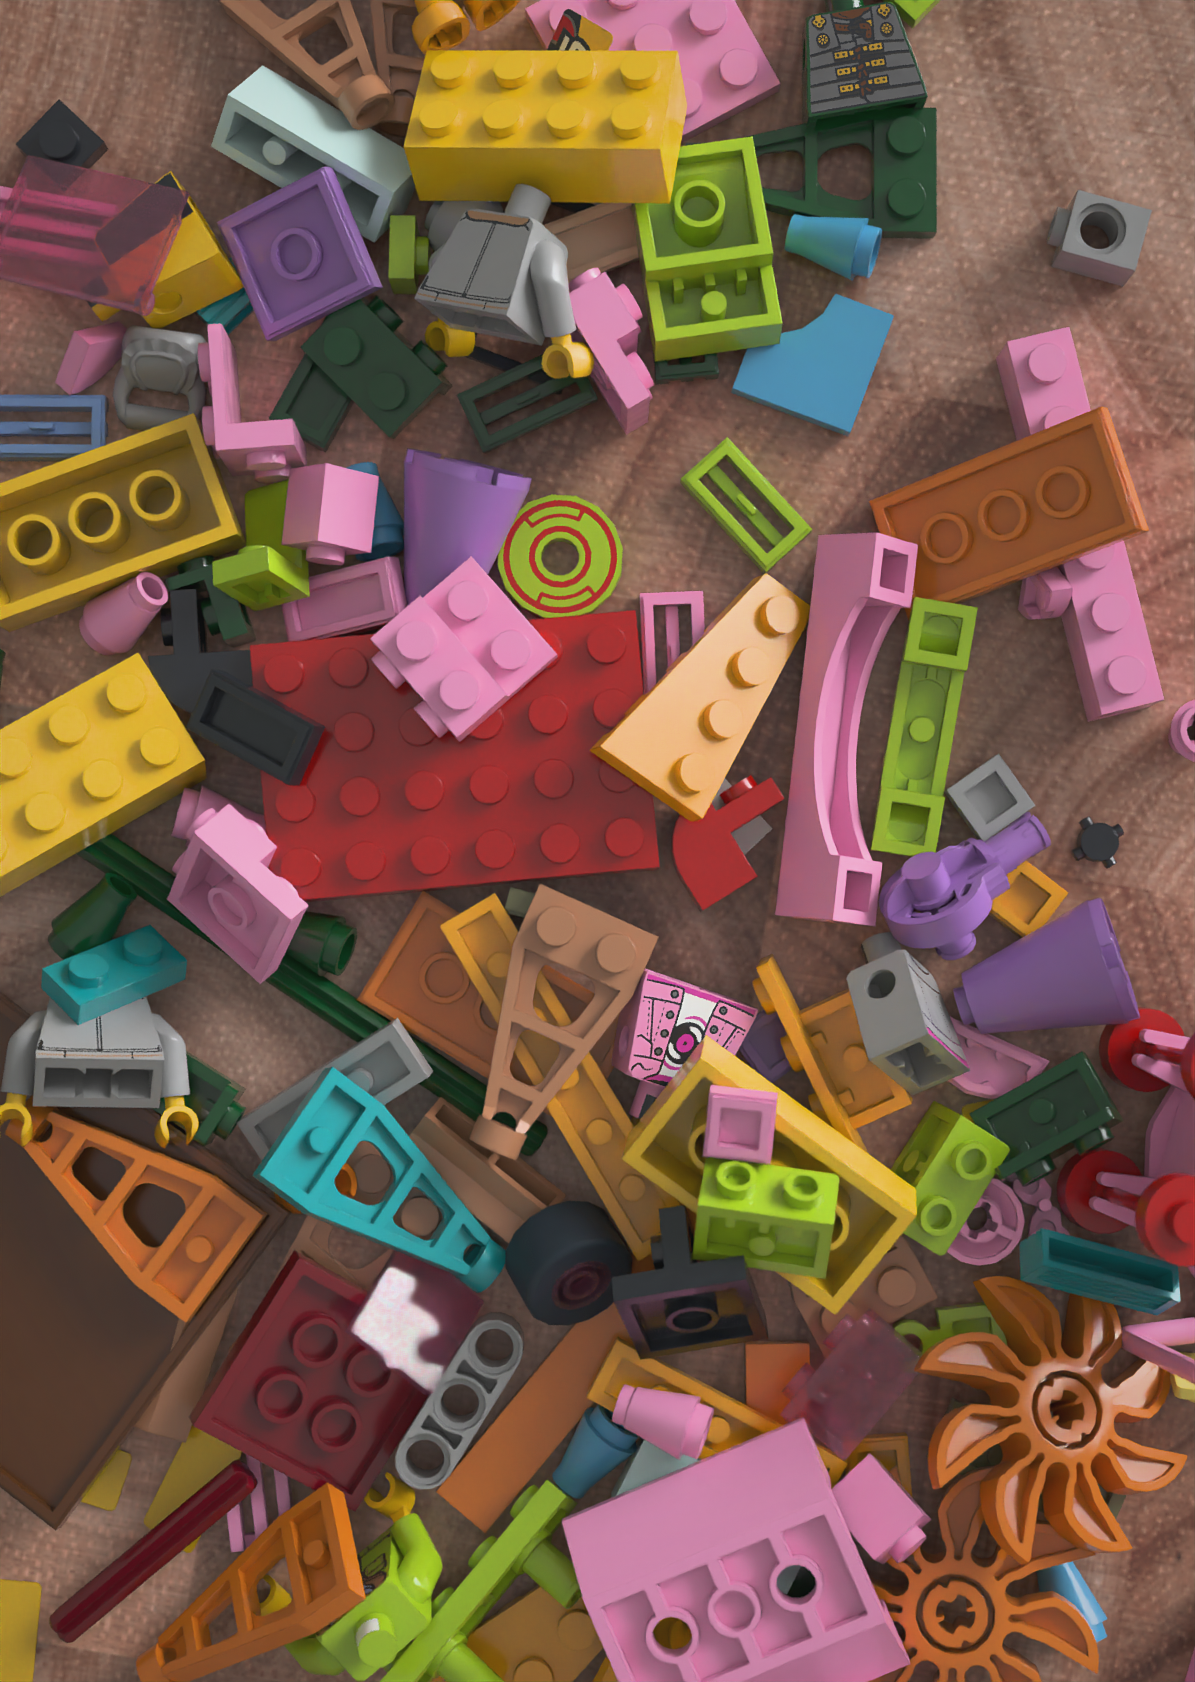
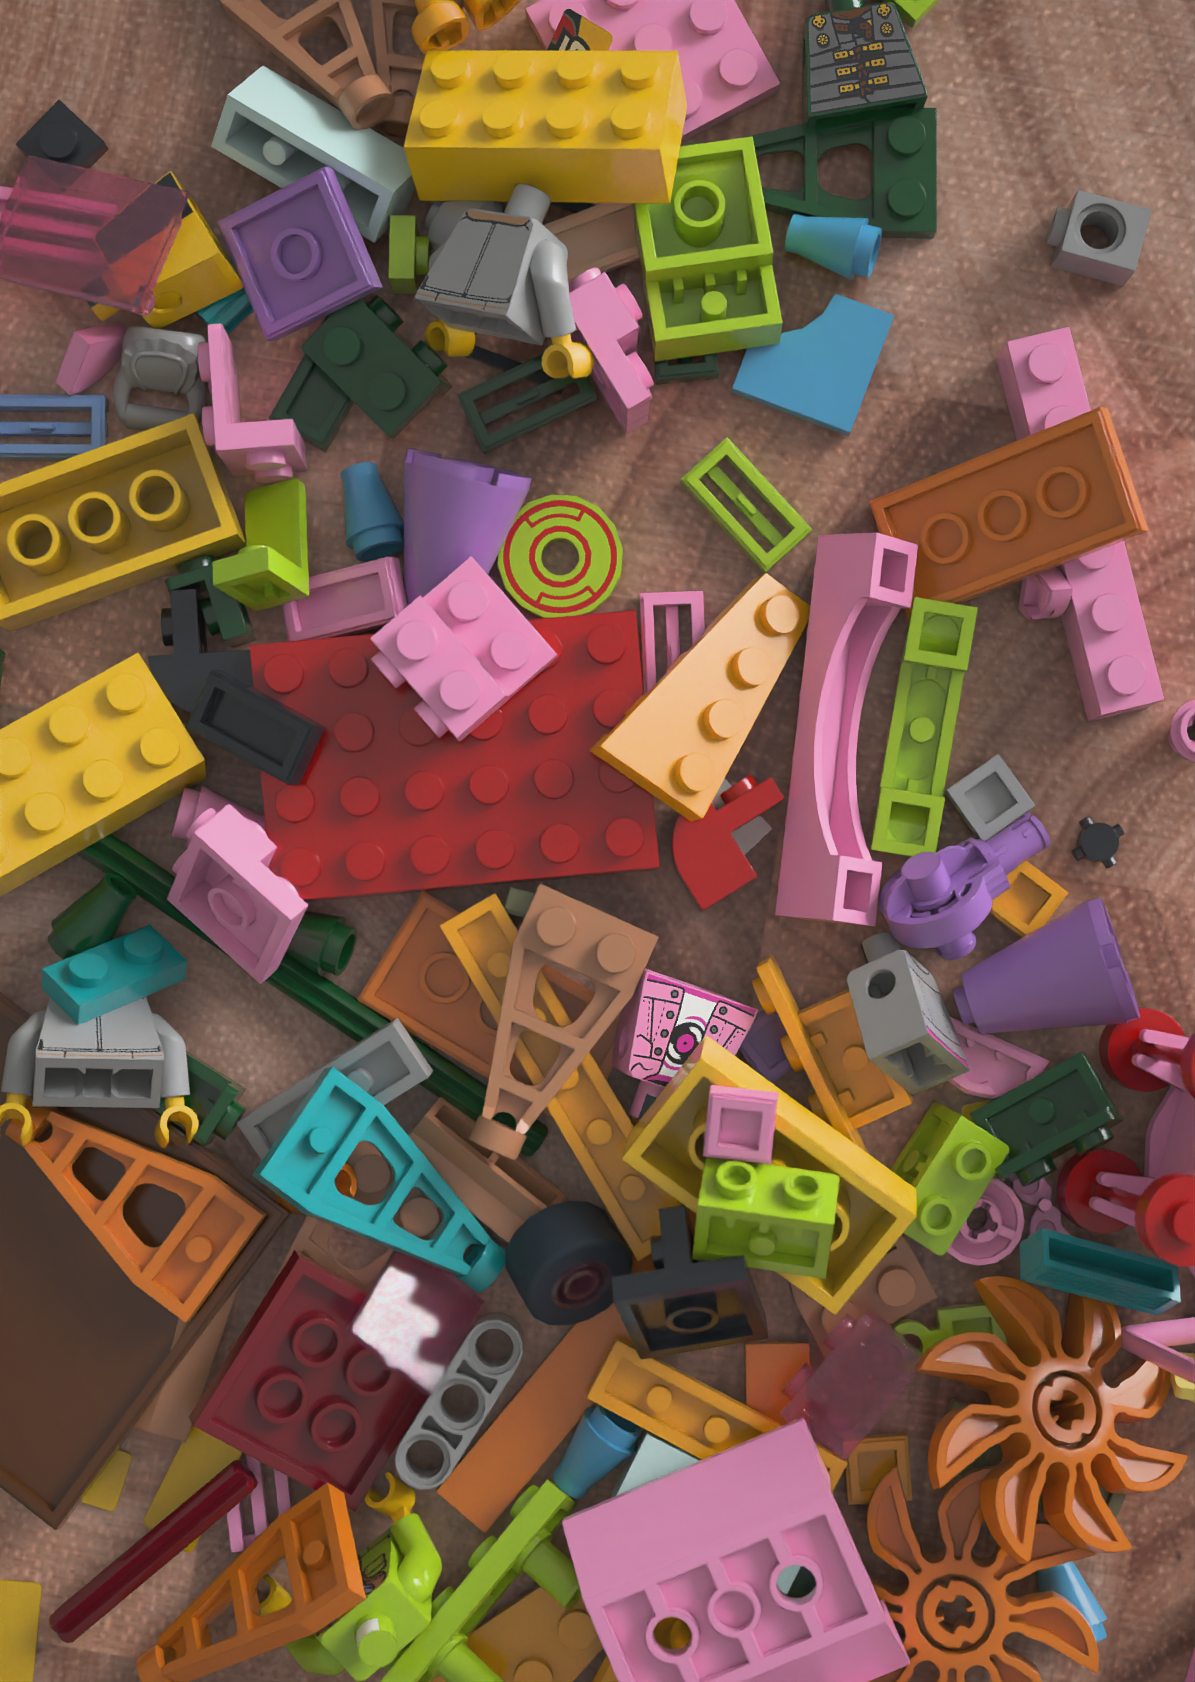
(121, 615): bright pink cone -> none
(330, 512): bright pink brick -> none
(665, 1419): bright pink cone -> none
(880, 1512): bright pink brick -> none

